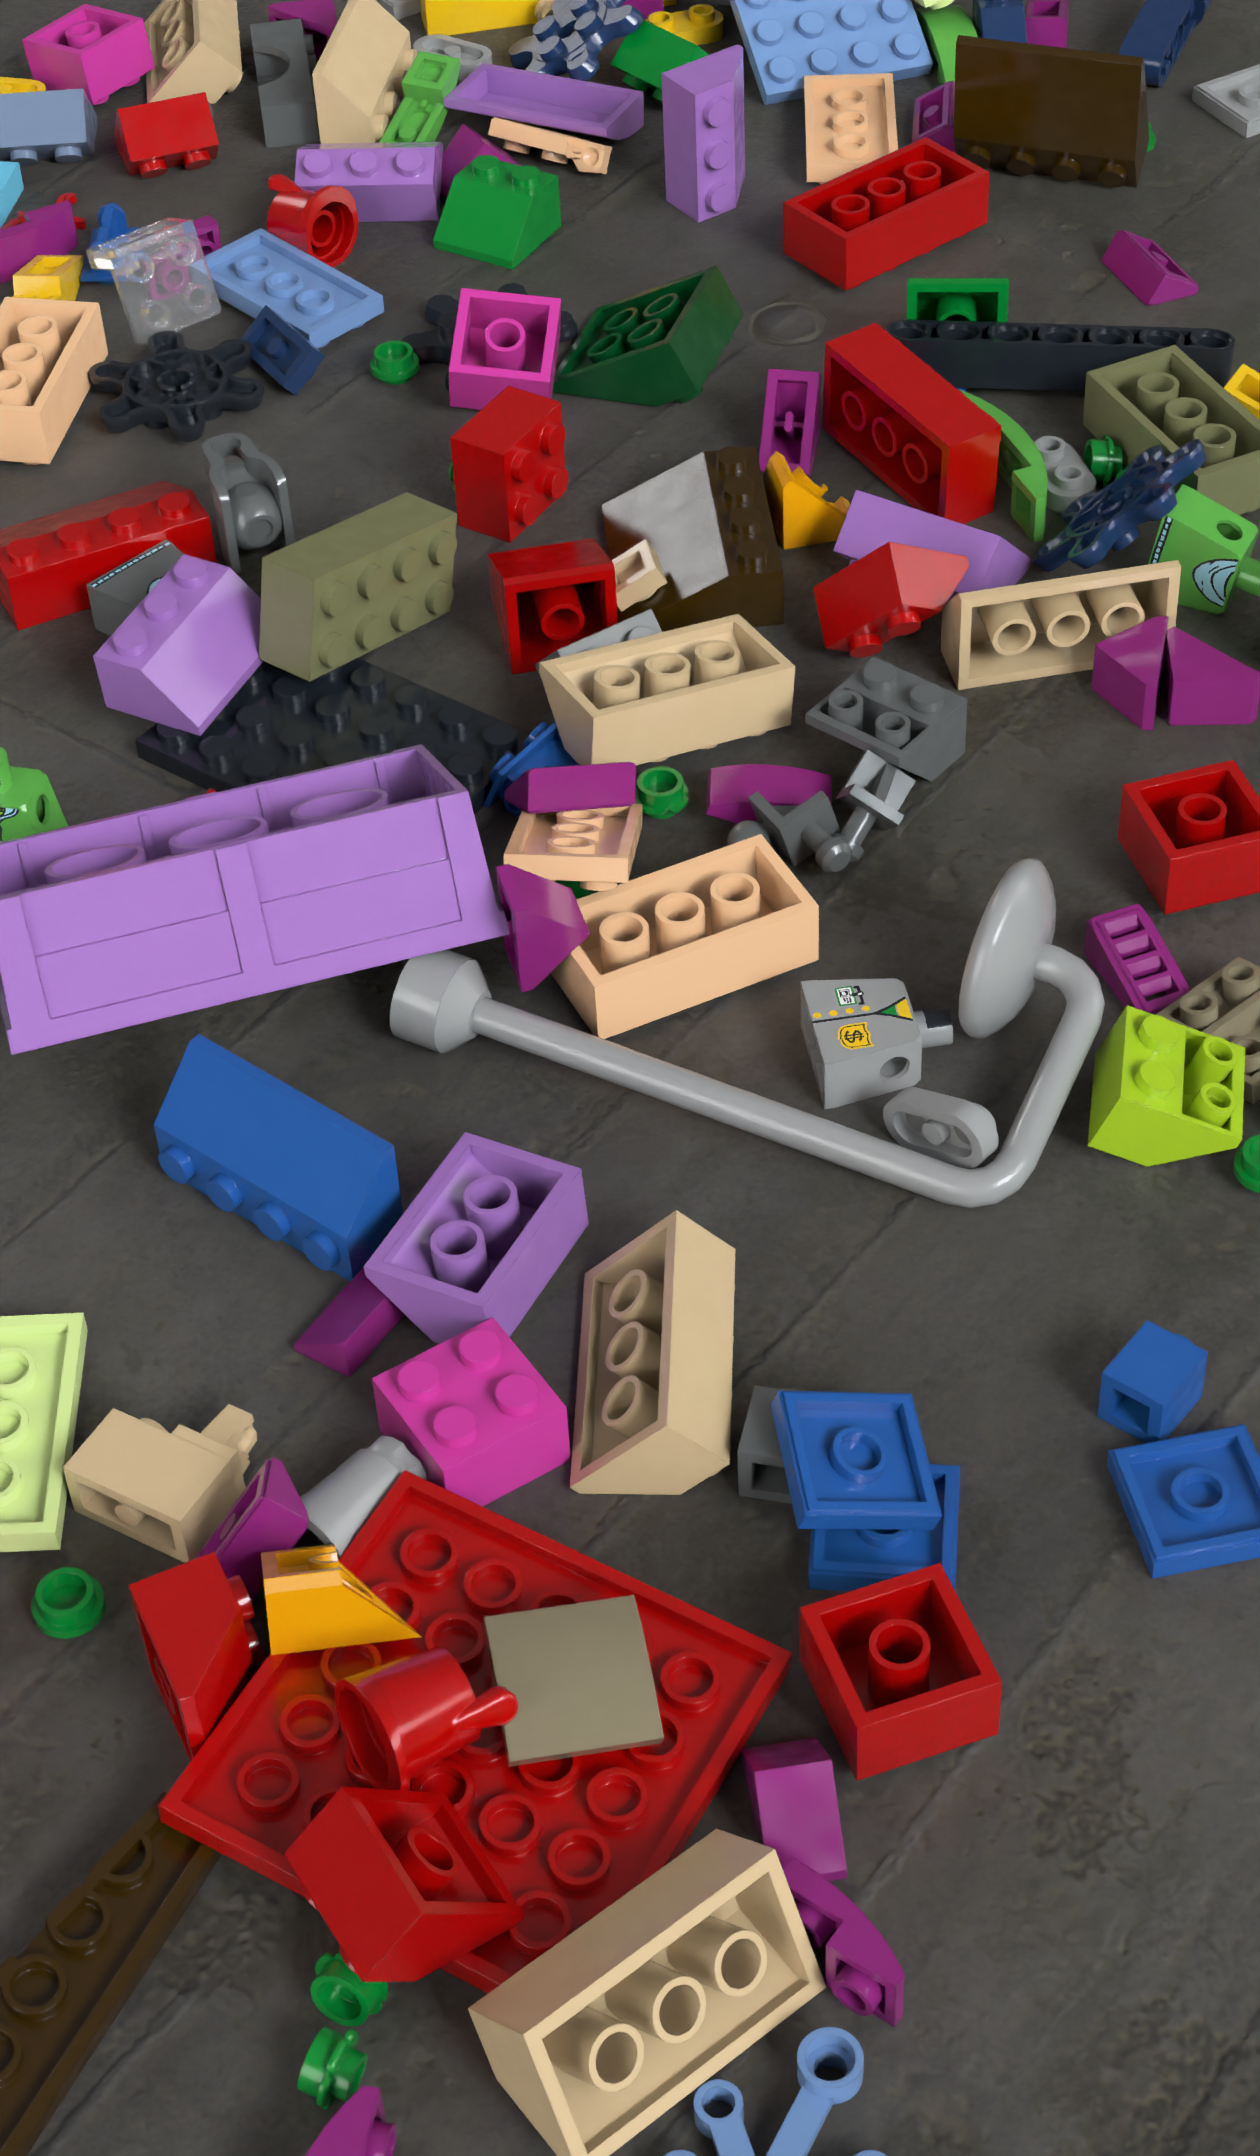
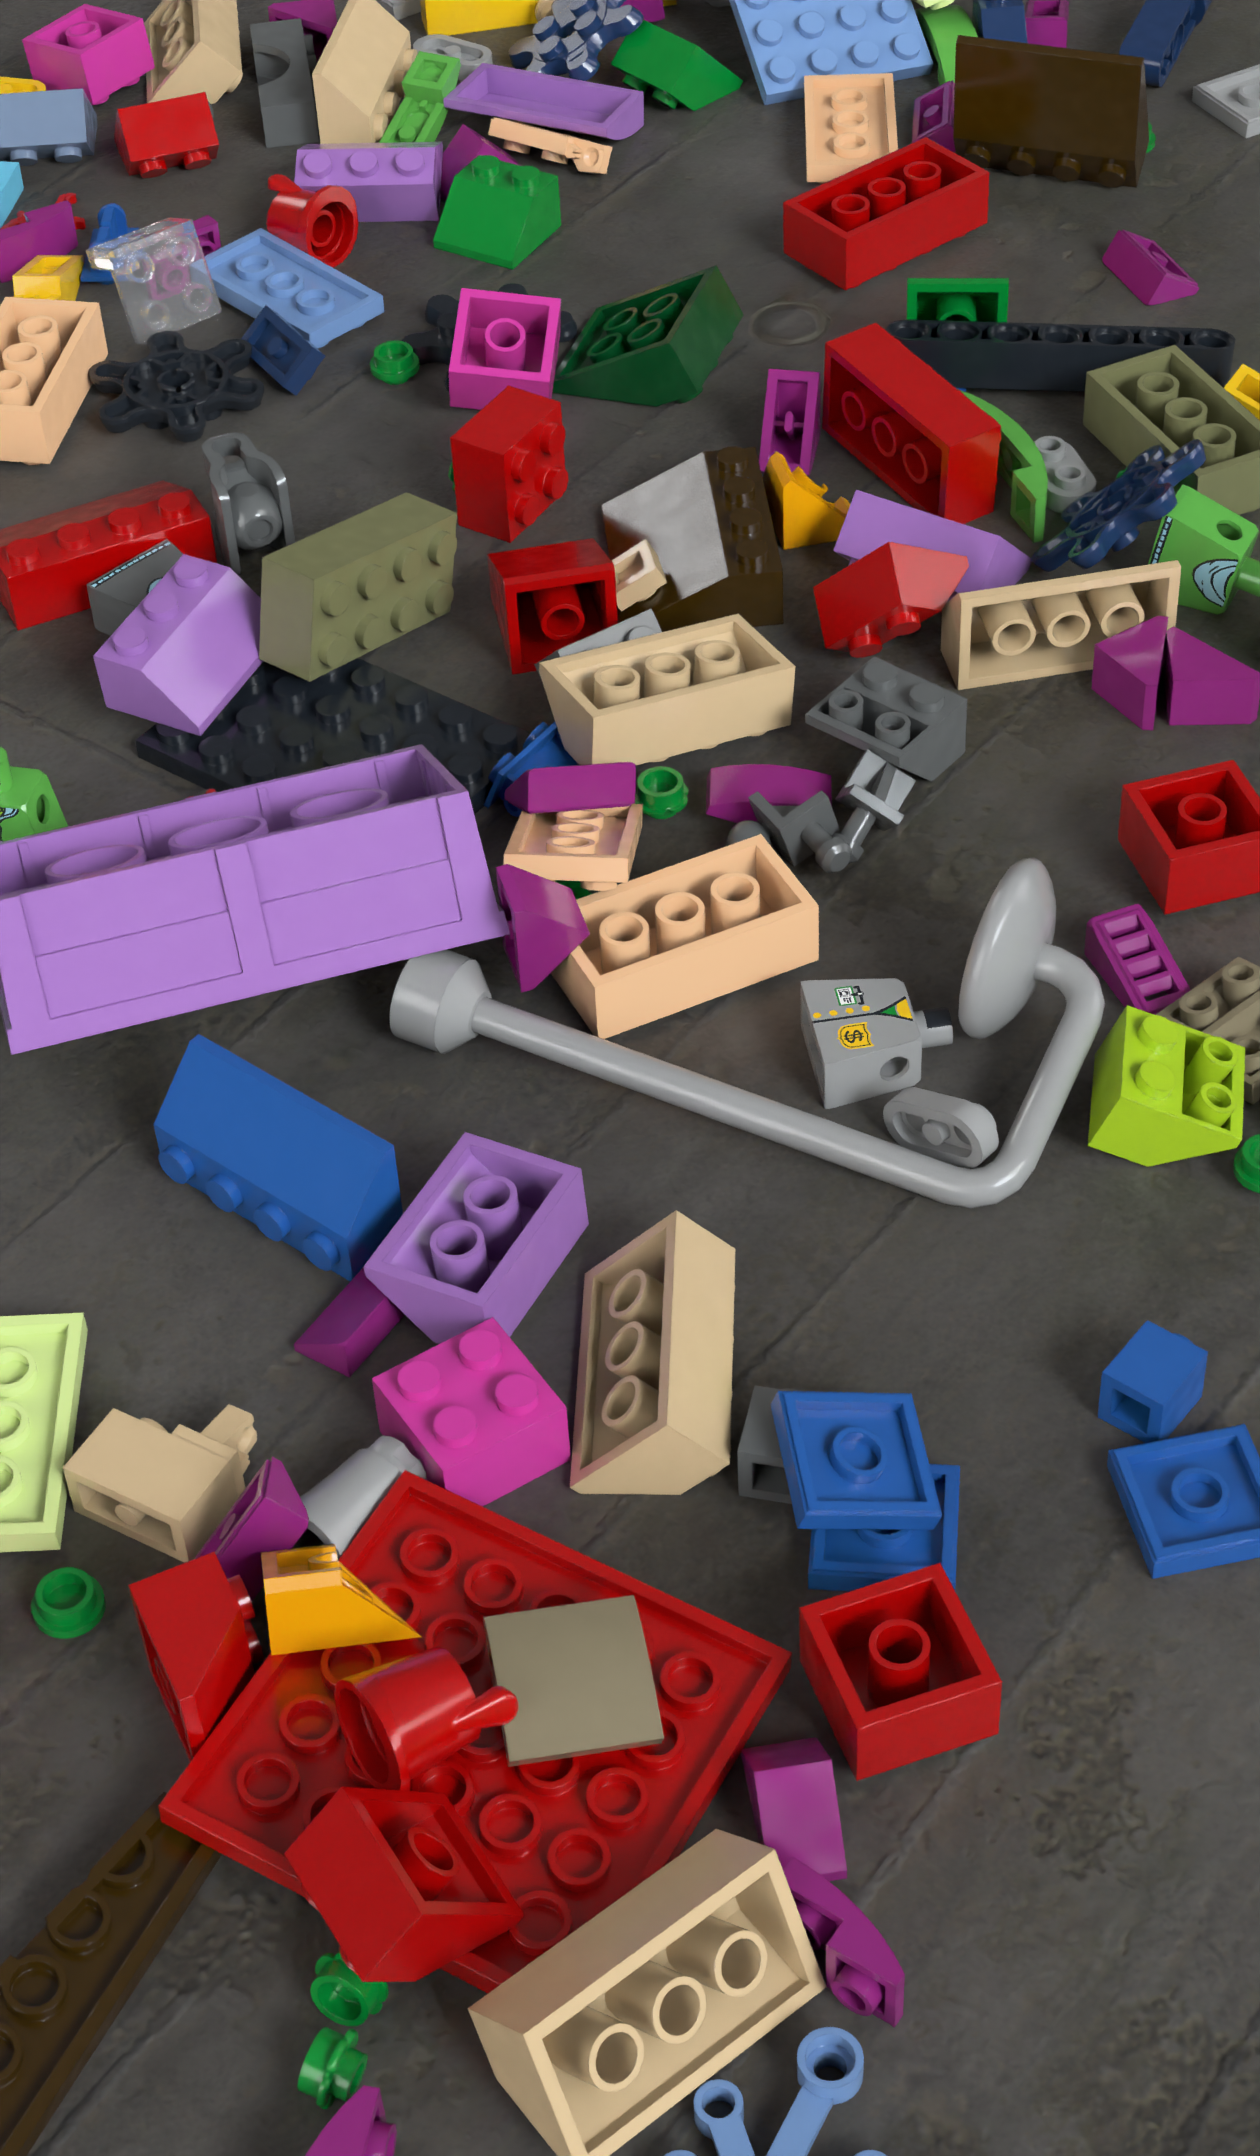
(697, 25): yellow plate -> none
(705, 133): medium lavender slope -> none
(1103, 459): green plate -> none

